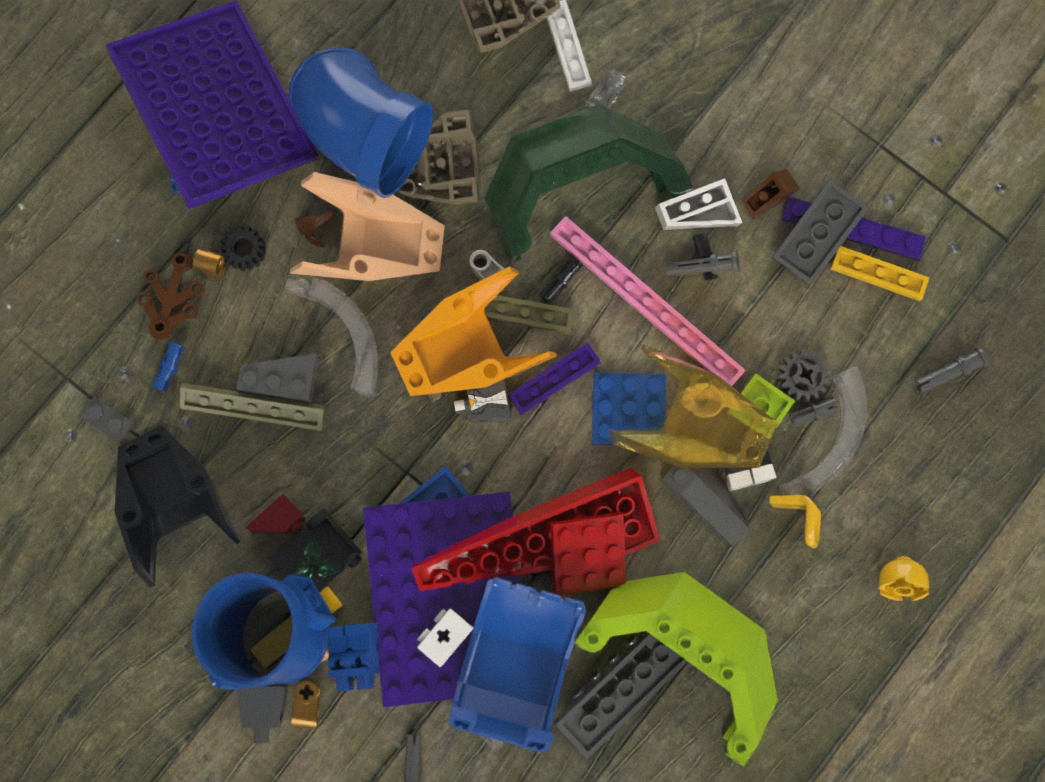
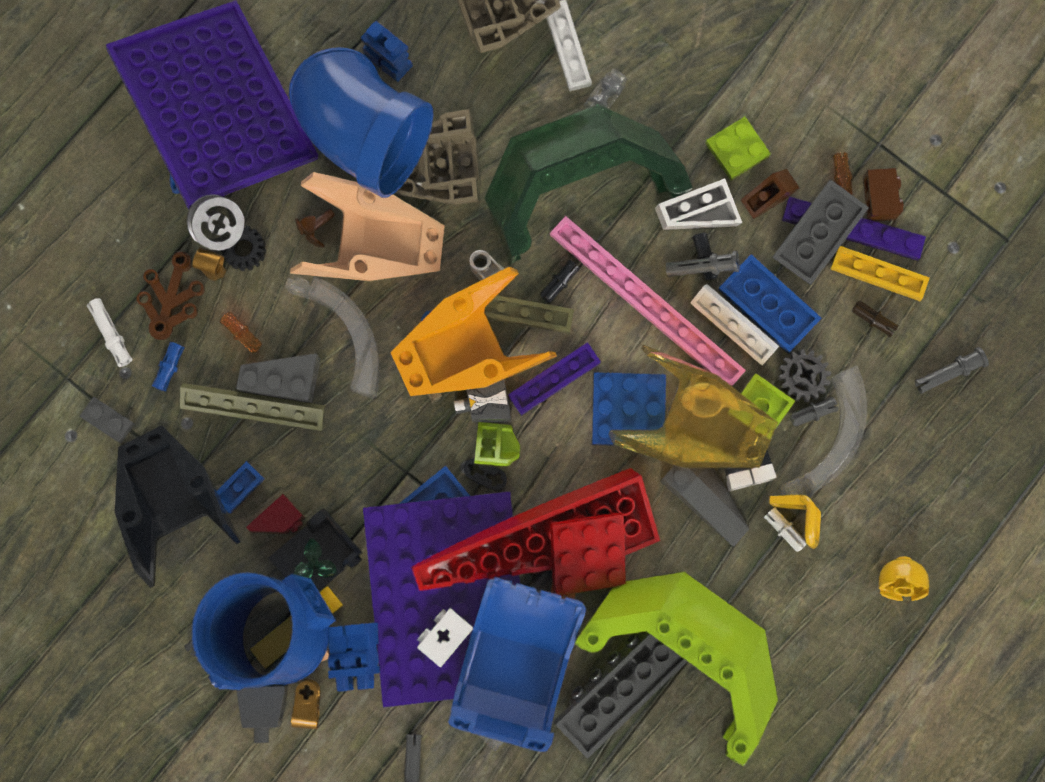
(113, 340): none -> white pin
(231, 230): none -> wheel
(239, 486): none -> blue plate
(241, 332): none -> clear orange axle
(386, 51): none -> blue hips
(482, 479): none -> black beam
(496, 444): none -> lime slope
(734, 324): none -> white plate
(737, 148): none -> lime plate
(769, 304): none -> blue plate
(785, 529): none -> white axle
(842, 174): none -> clear orange pin
(874, 318): none -> dark brown axle
(882, 194): none -> reddish brown brick

